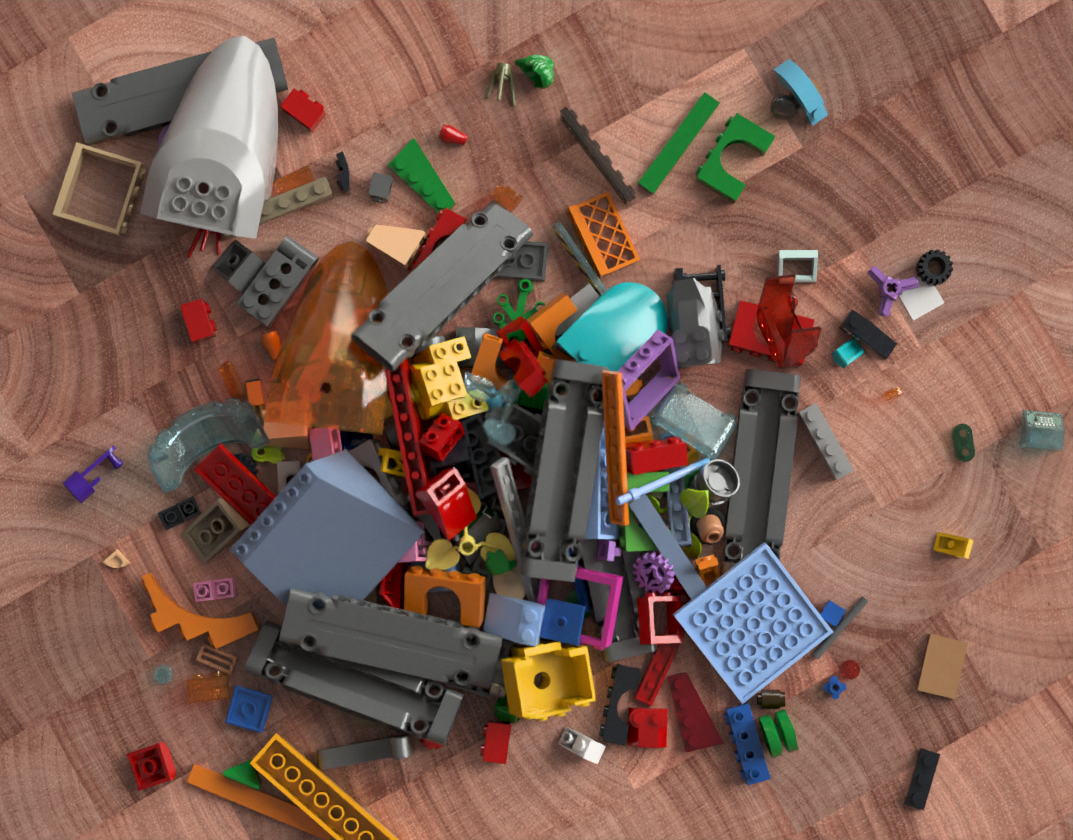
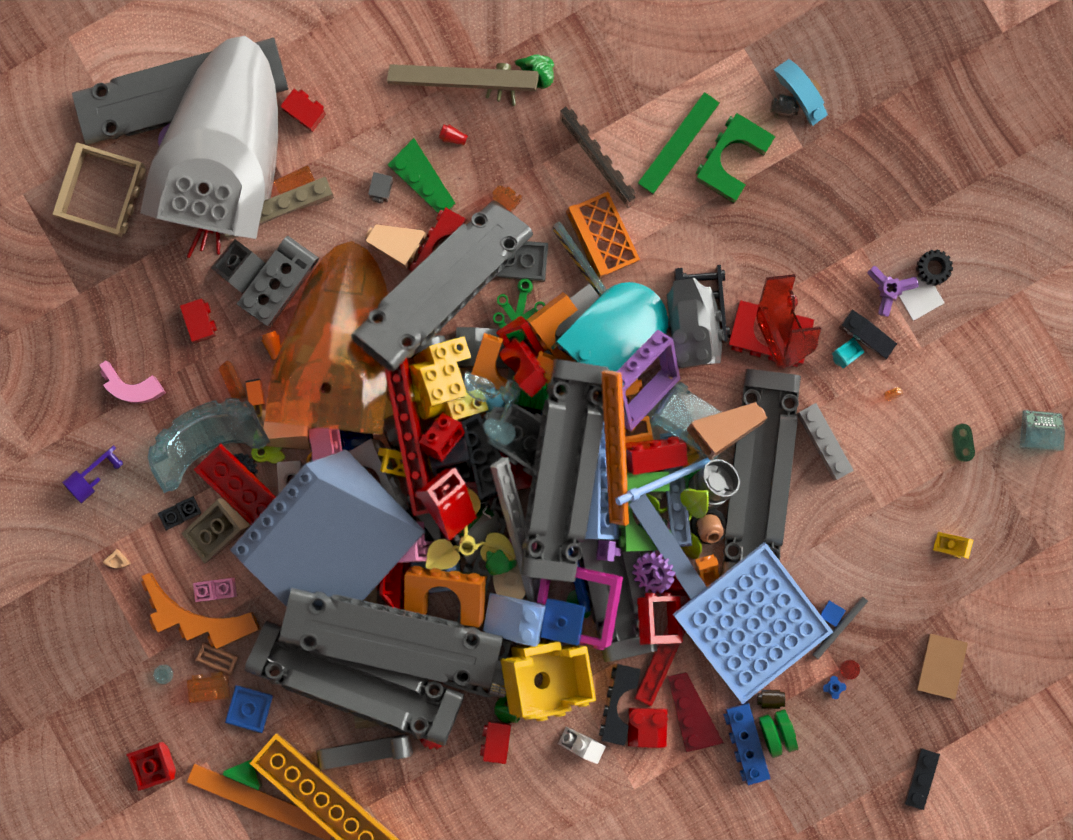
(139, 393): none -> bright pink arch
(345, 177): black slope -> none
(463, 77): none -> dark tan tile
(724, 429): none -> nougat slope
(799, 255): light aqua tile -> none

